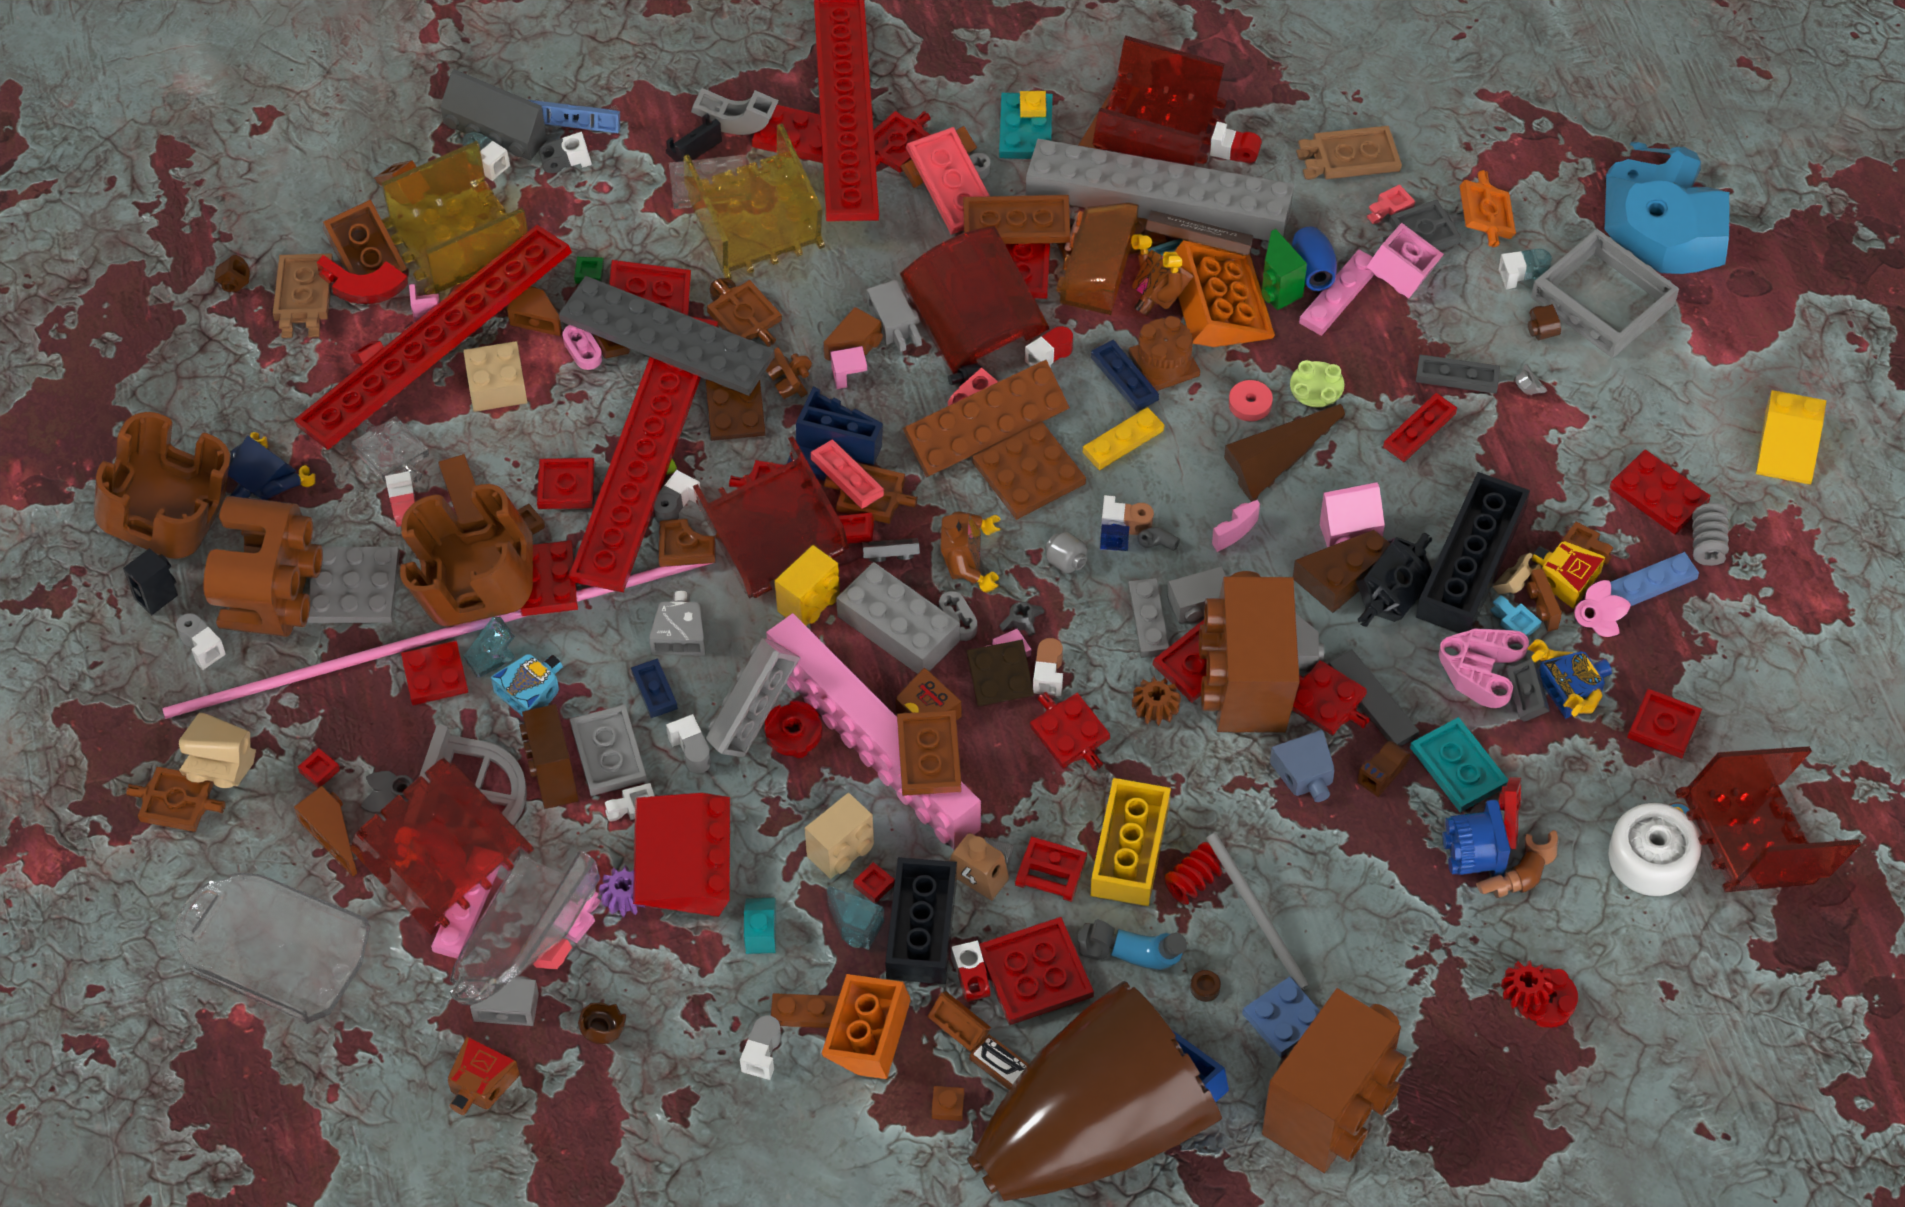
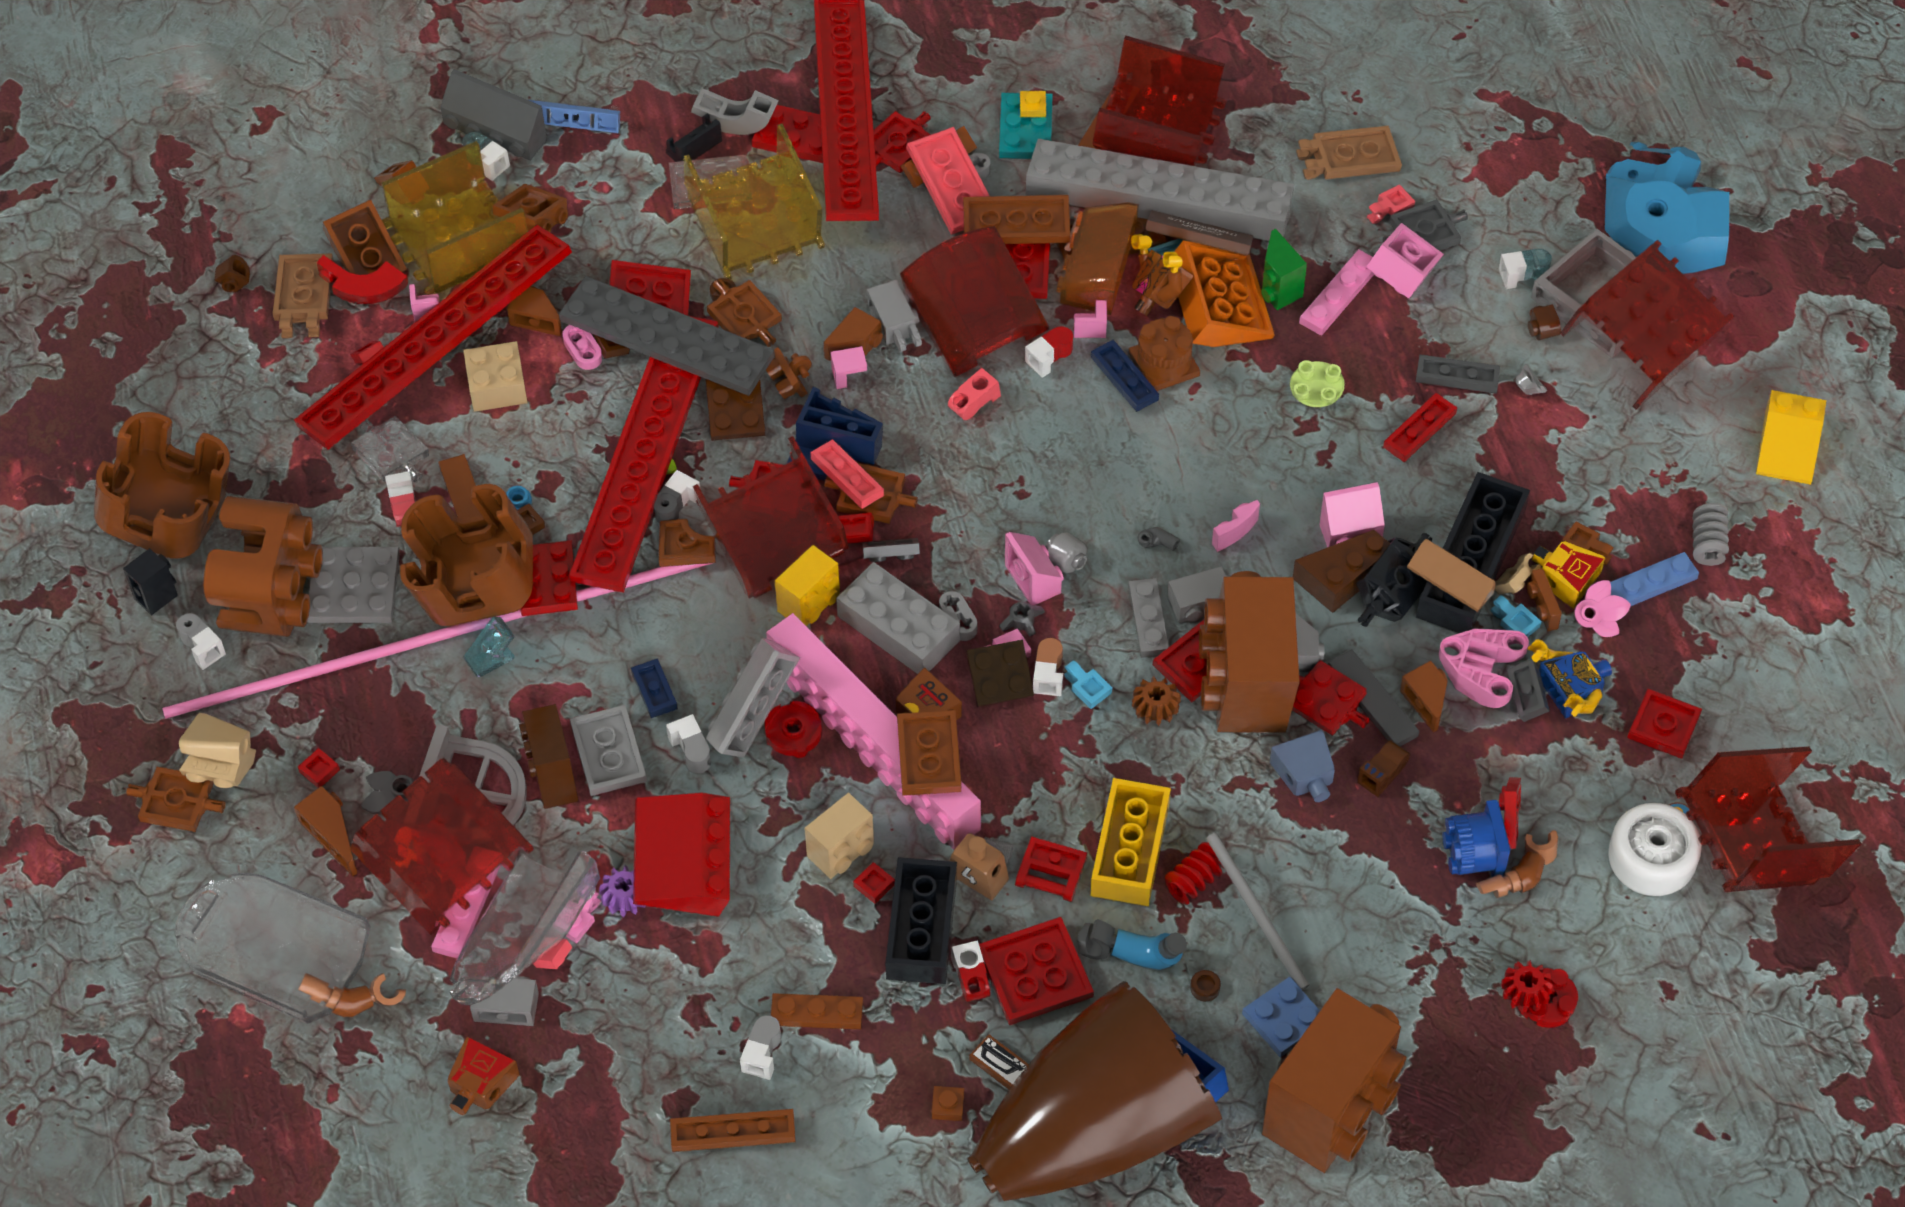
(262, 471): dark blue torso -> none
(347, 1001): none -> nougat piece
(434, 672): red plate -> none
(519, 493): none -> dark azure plate
(527, 683): torso -> none
(538, 205): none -> dark orange plate
(564, 153): leg -> none
(566, 483): red plate -> none
(590, 267): green plate -> none
(601, 1023): reddish brown hair -> none
(619, 807): white plate -> none
(678, 628): light grey torso -> none
(732, 1130): none -> dark orange plate
(760, 925): teal slope -> none
(855, 917): clear light blue slope -> none
(867, 1025): orange slope -> none
(958, 1021): dark orange plate -> none
(962, 547): dark orange torso -> none
(964, 374): black cylinder -> none
(985, 418): dark orange plate -> none
(1029, 470): dark orange plate -> none
(1032, 568): none -> bright pink slope
(1070, 730): red plate -> none
(1087, 686): none -> medium azure plate
(1092, 325): none -> bright pink panel
(1114, 537): clear blue plate -> none
(1123, 438): yellow plate -> none
(1136, 516): leg -> none
(1234, 144): leg -> none
(1254, 391): coral piece -> none
(1267, 454): reddish brown wedge -> none
(1319, 256): blue piece -> none
(1426, 692): none -> dark orange slope
(1452, 575): none -> medium nougat slope
(1459, 764): teal plate -> none
(1487, 209): orange plate -> none
(1655, 316): none -> clear red windscreen
(1659, 491): red plate -> none

